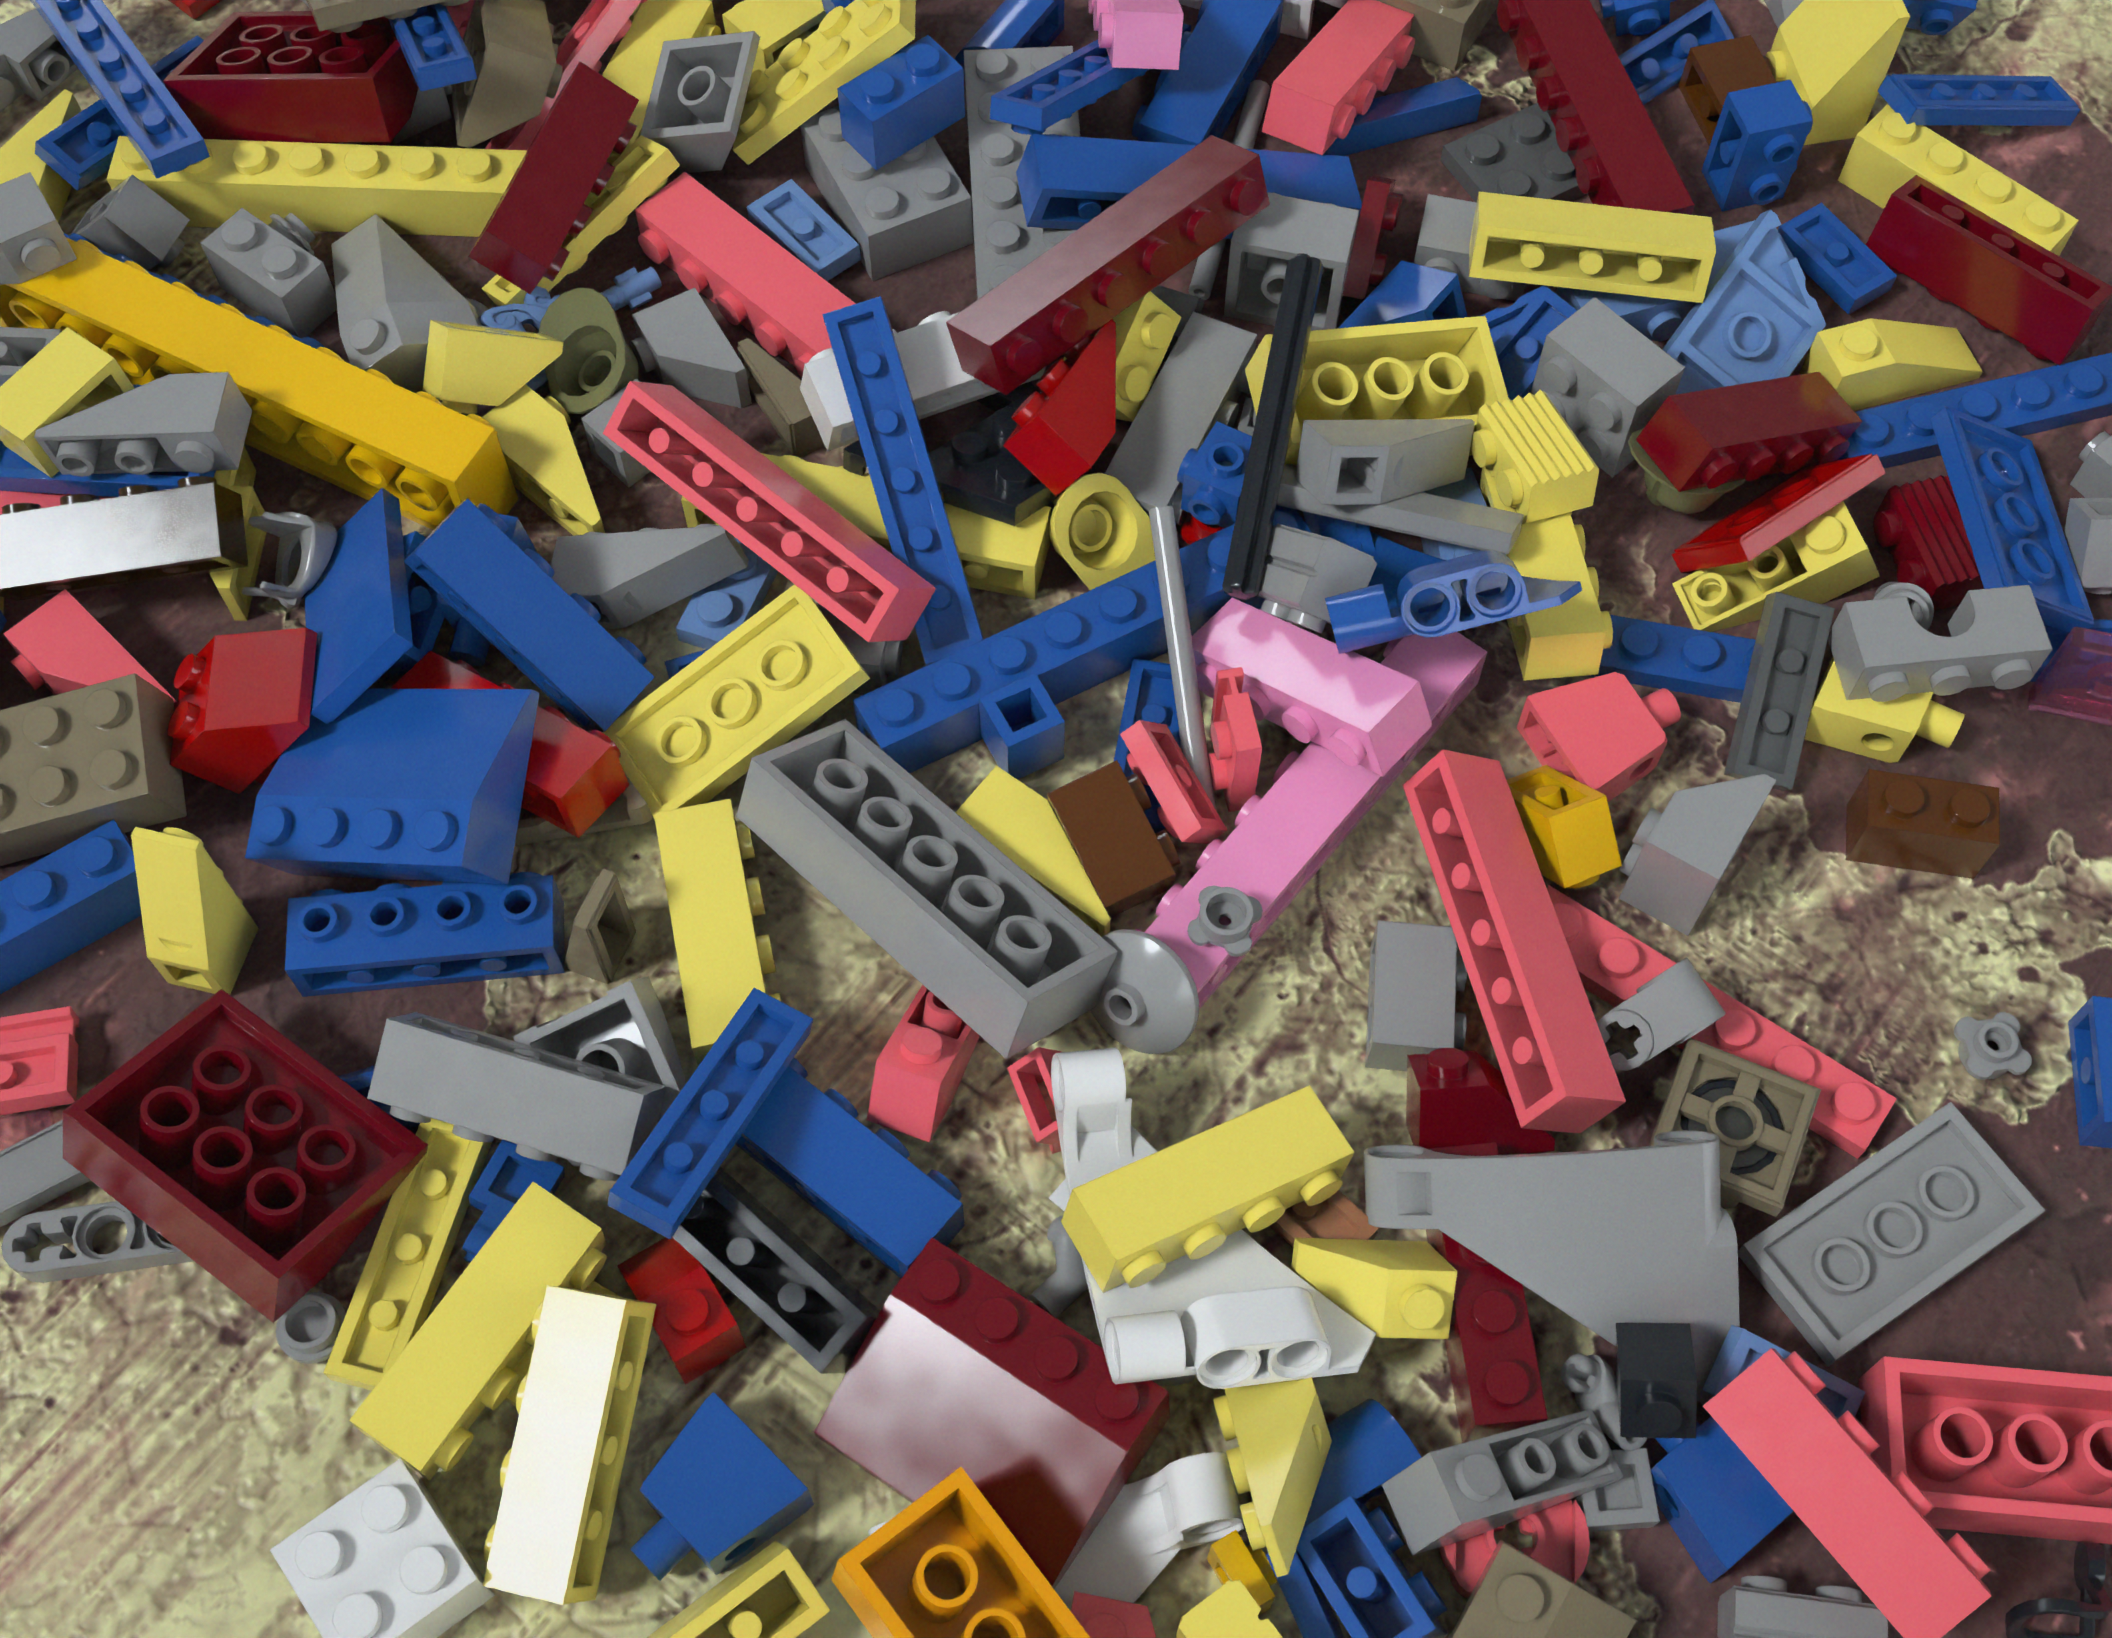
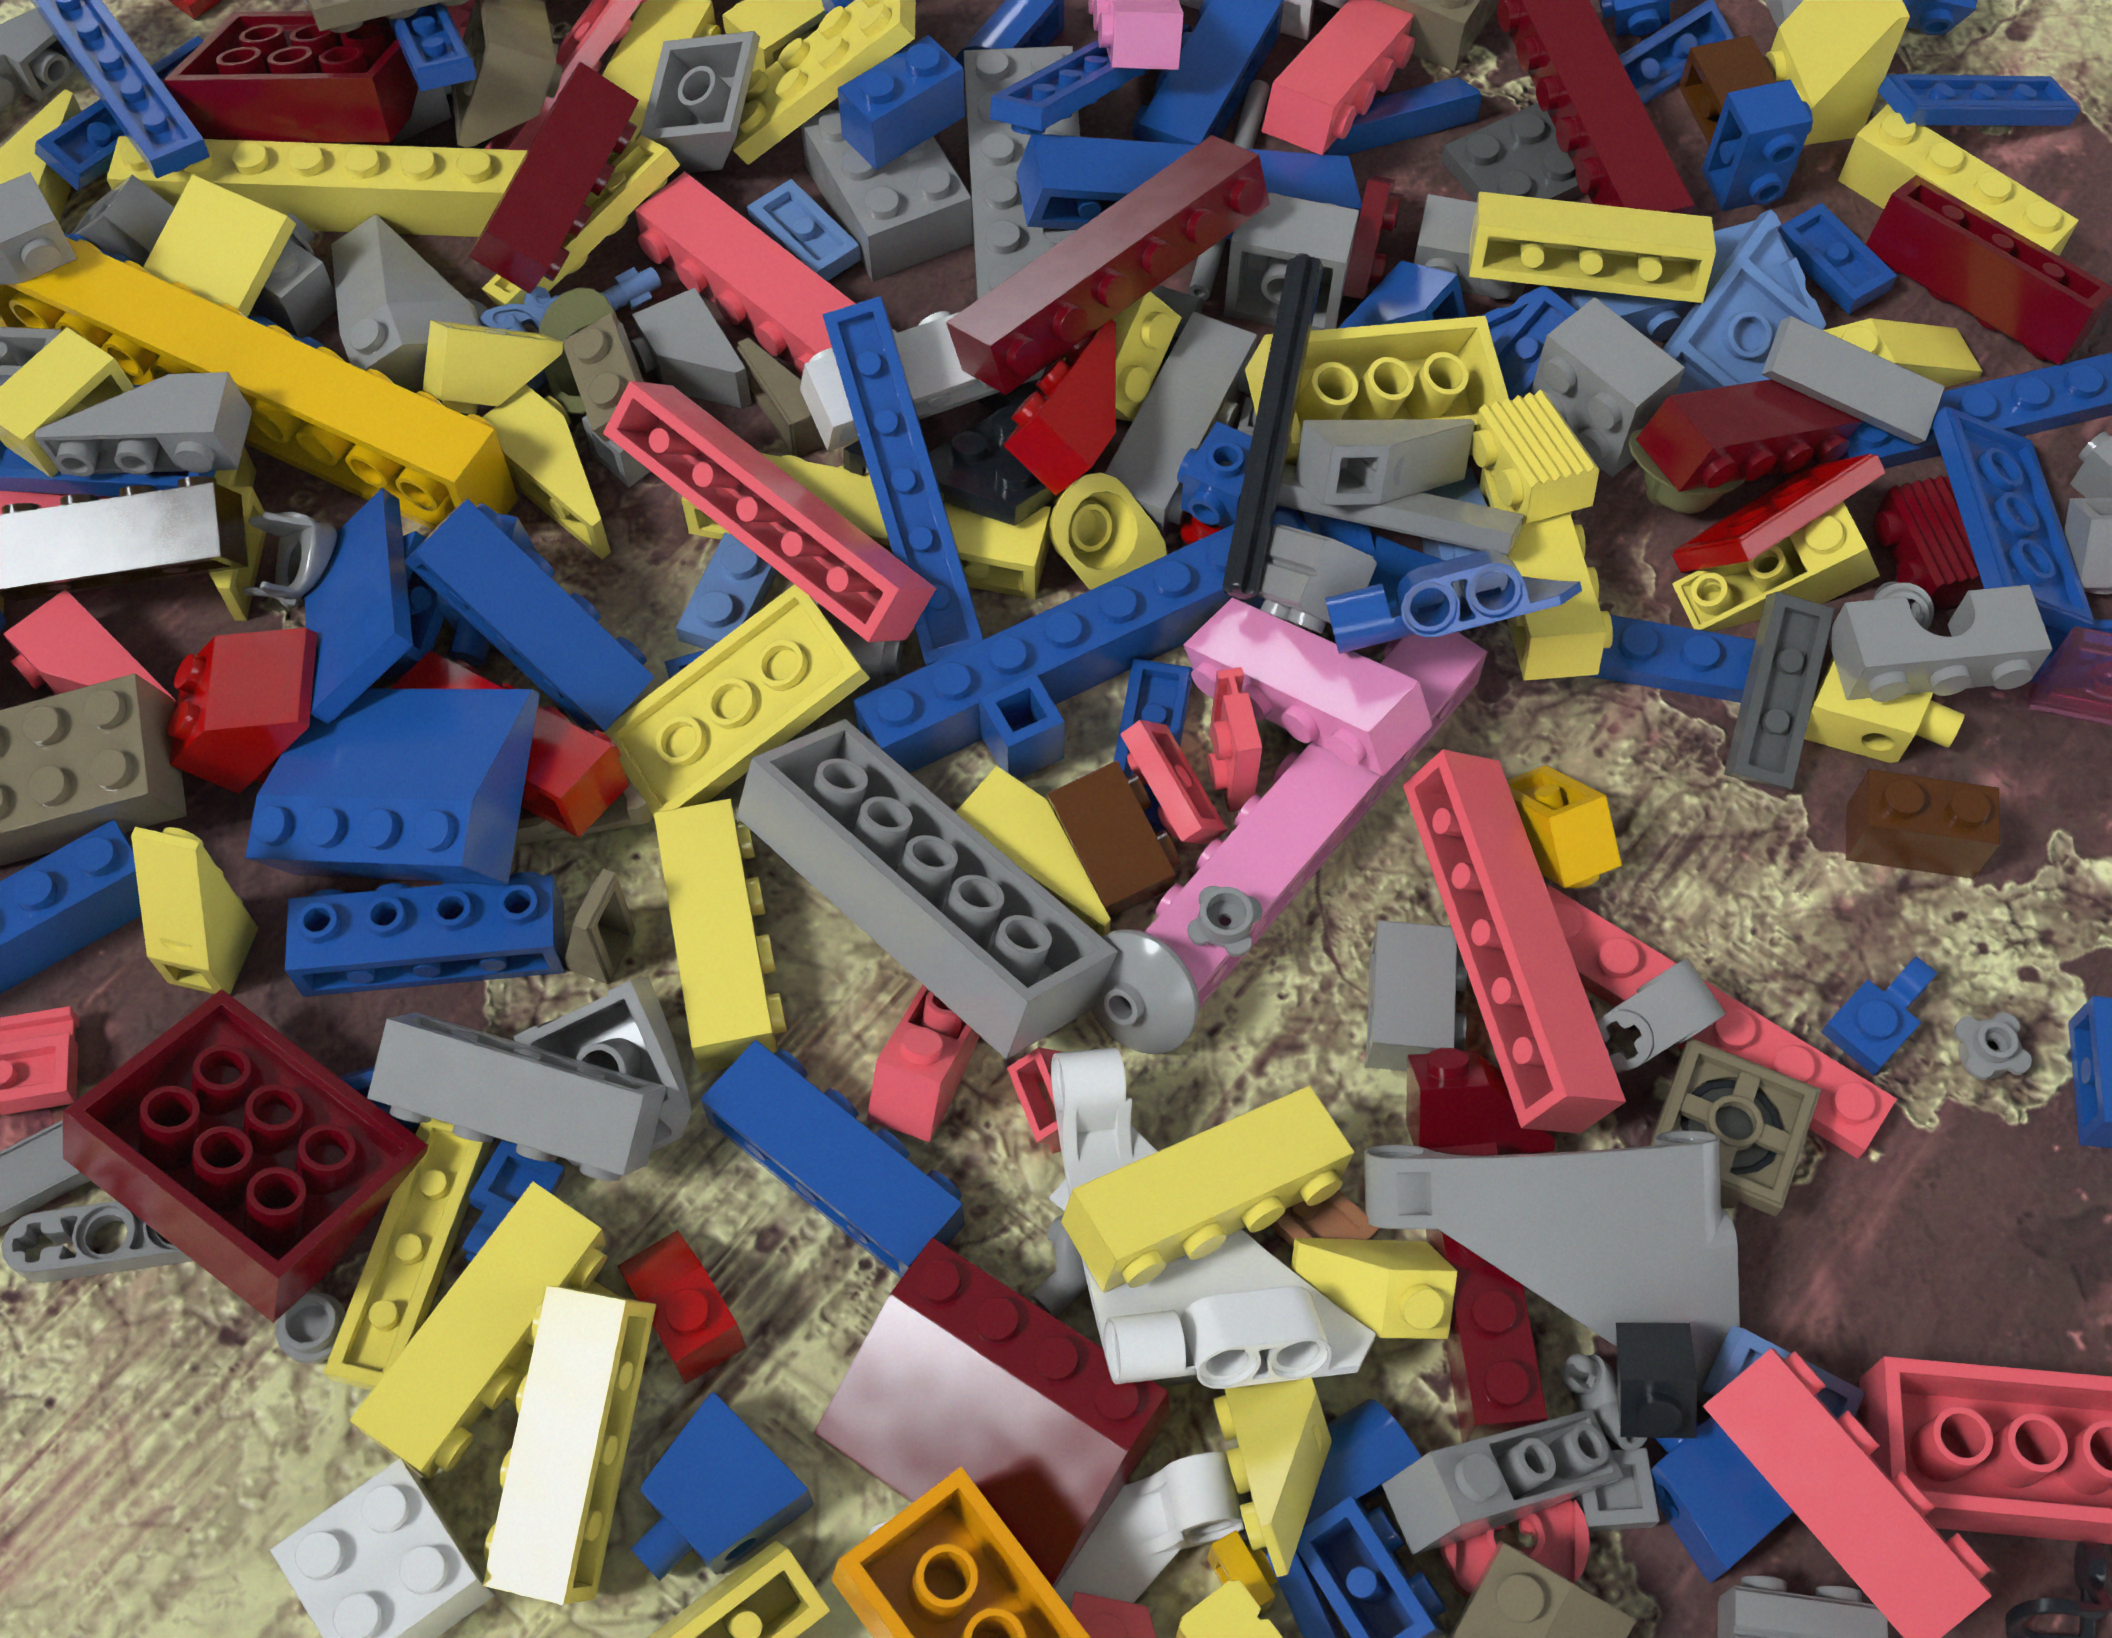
(219, 245): none -> light yellow tile
(601, 368): none -> dark tan plate
(644, 569): light grey slope -> none
(710, 1114): blue plate -> none
(777, 1275): black brick -> none
(1180, 644): light grey piece -> none
(1599, 731): coral torso -> none
(1688, 848): light grey slope -> none
(1853, 380): none -> light grey tile
(1877, 1021): none -> blue plate
(1889, 1233): light grey plate -> none

